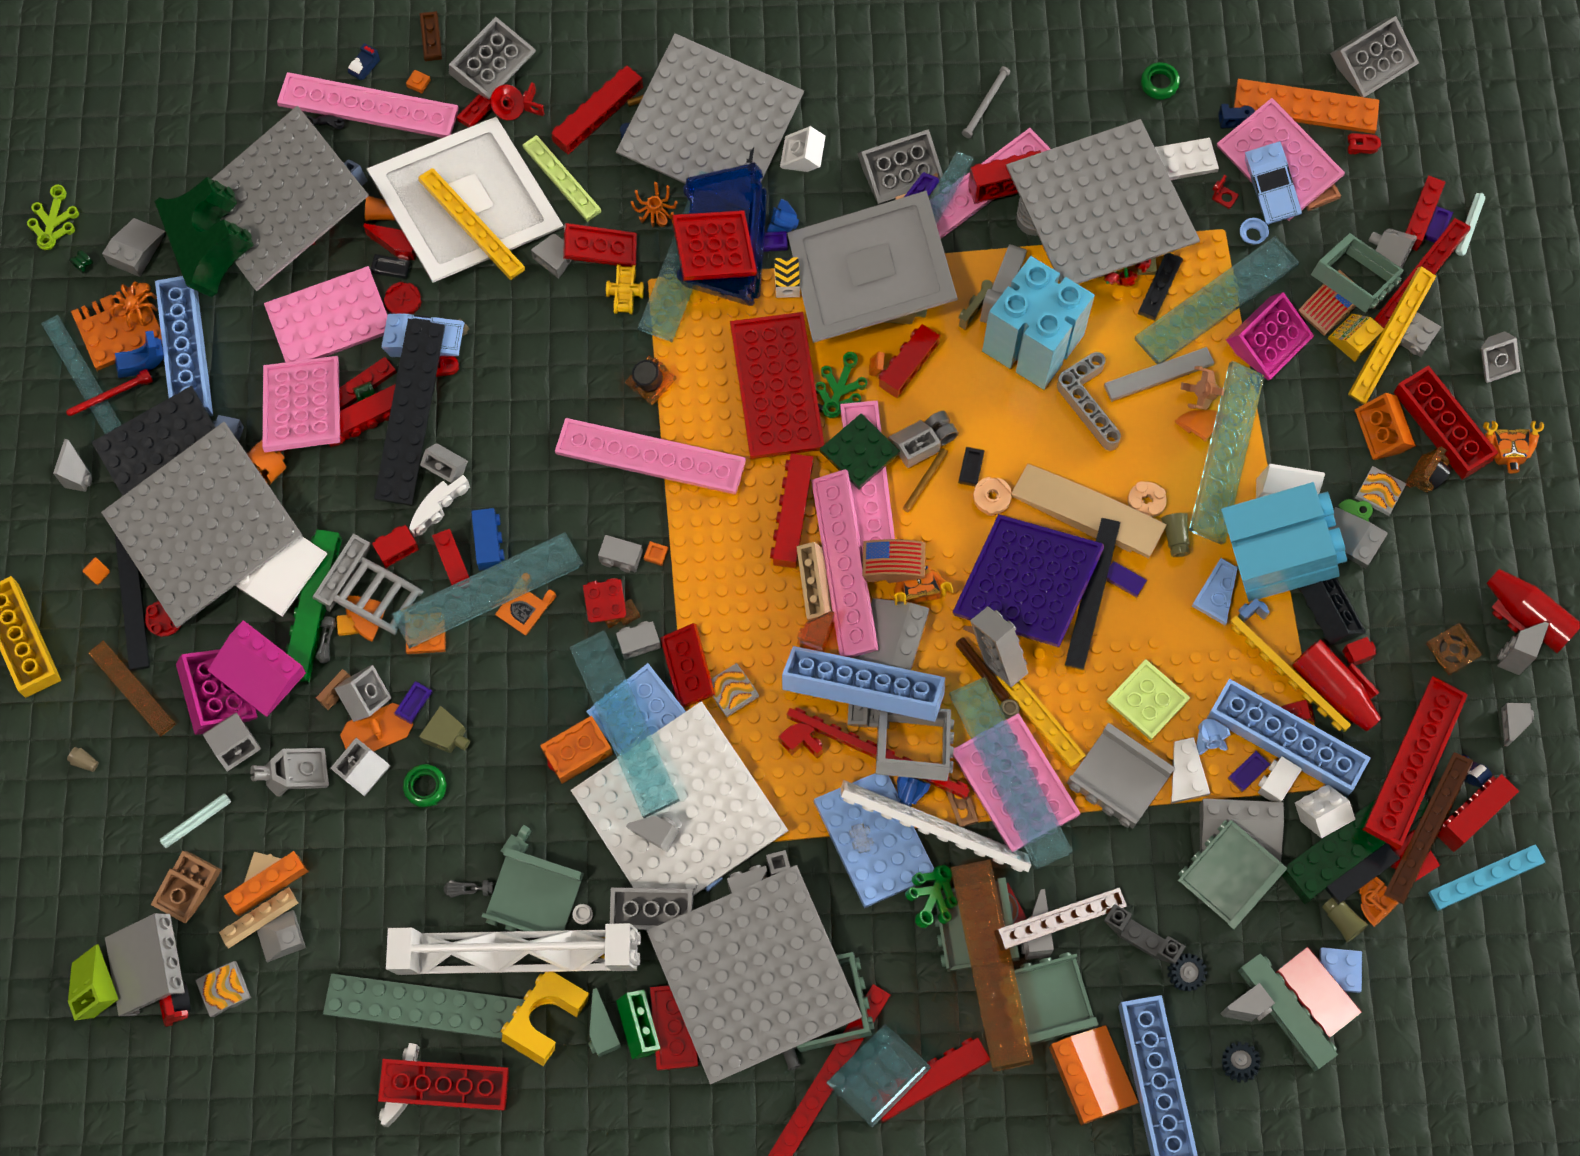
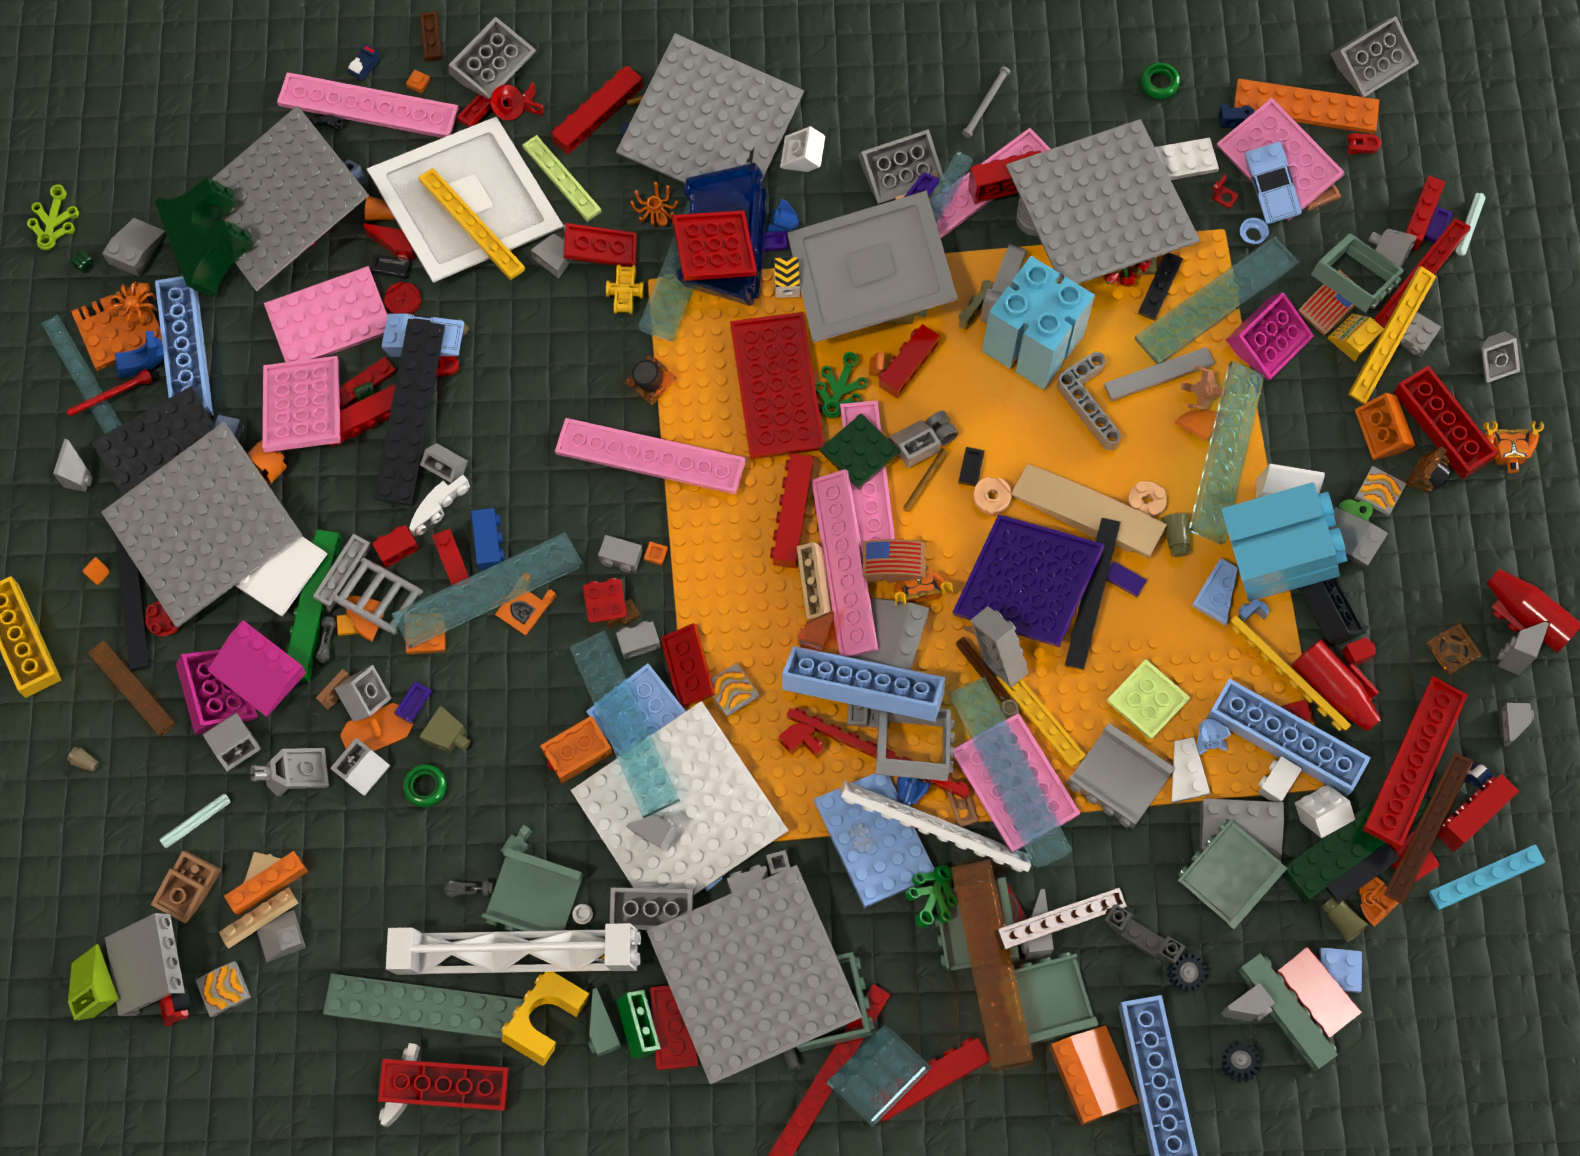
(1249, 771): dark purple tile -> none

